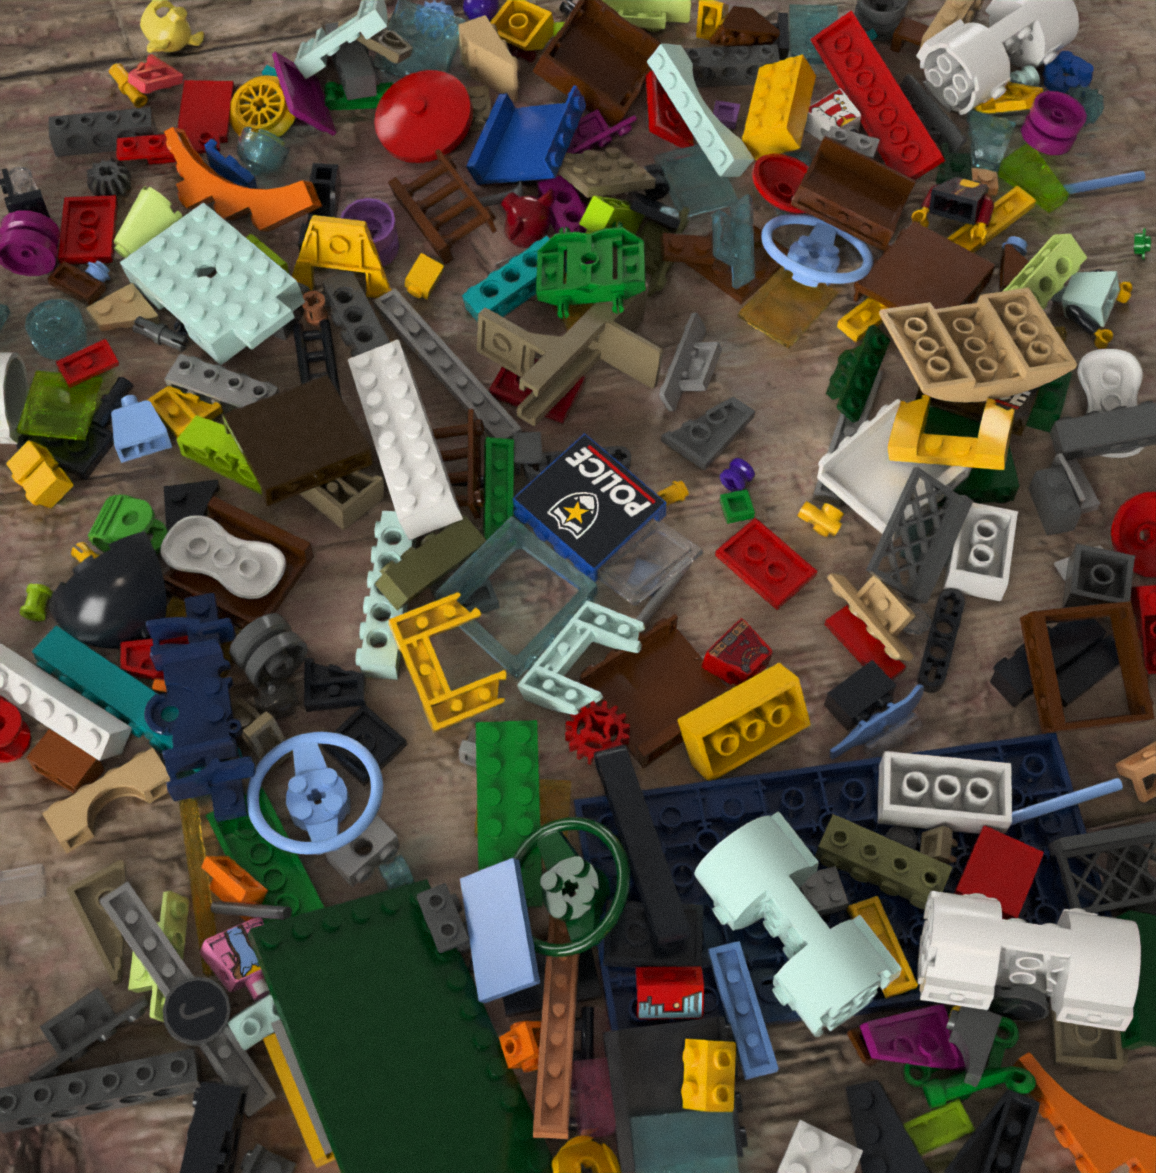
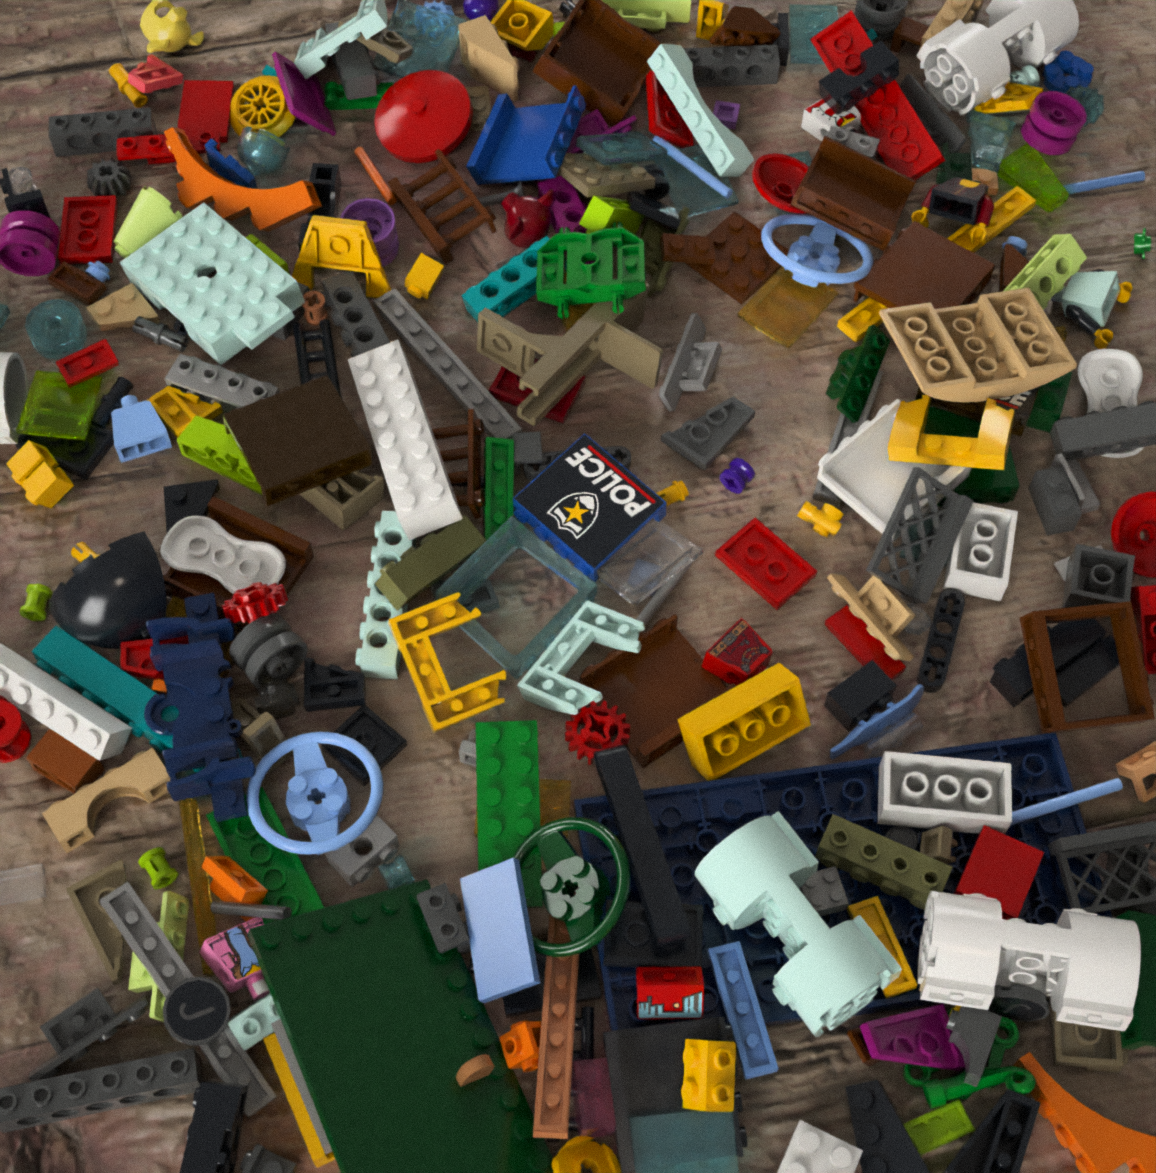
(124, 517): bright green piece -> none
(158, 868): none -> lime bush
(254, 602): none -> red gear
(375, 176): none -> orange bar
(474, 1069): none -> medium nougat tile
(621, 148): none -> clear light blue tile
(693, 167): none -> light blue bar
(735, 240): clear light blue bracket -> none
(737, 506): green plate -> none
(779, 107): yellow brick -> none
(844, 91): none -> black arch

